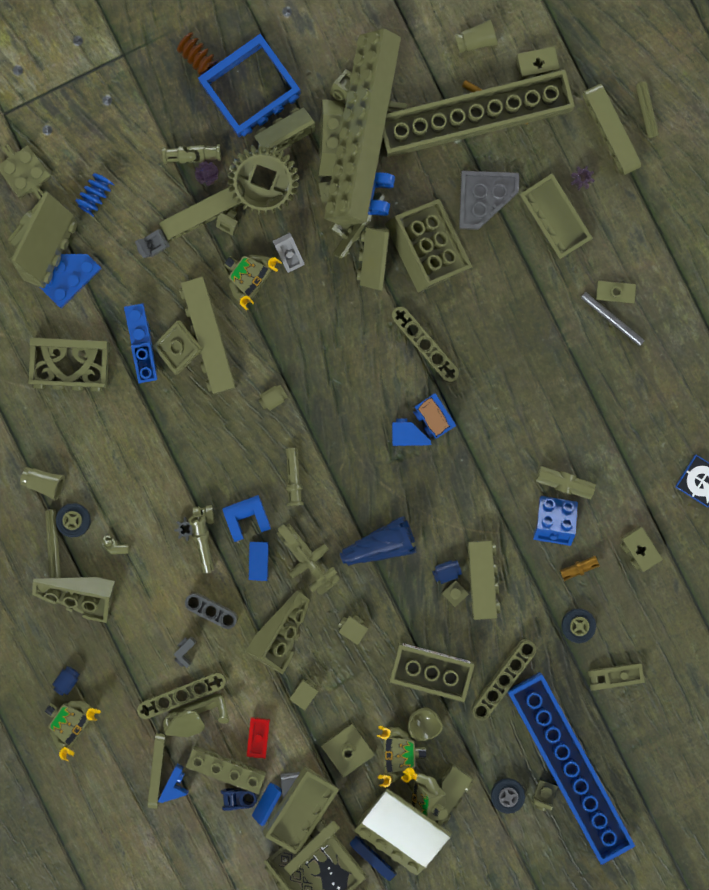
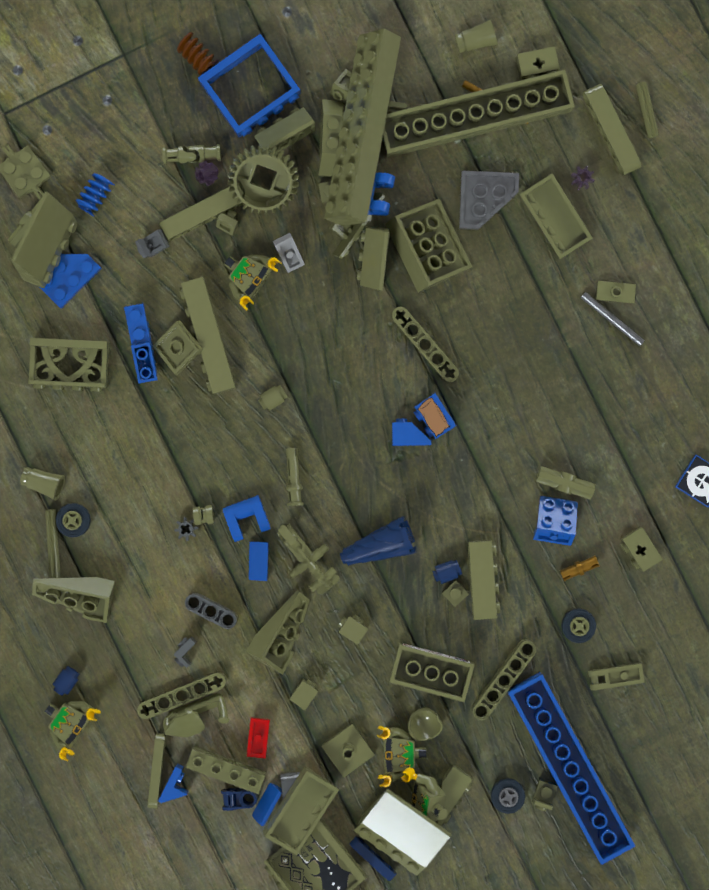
(113, 547): olive arm -> none
(201, 536): olive pin -> none
(312, 848): olive beam -> none

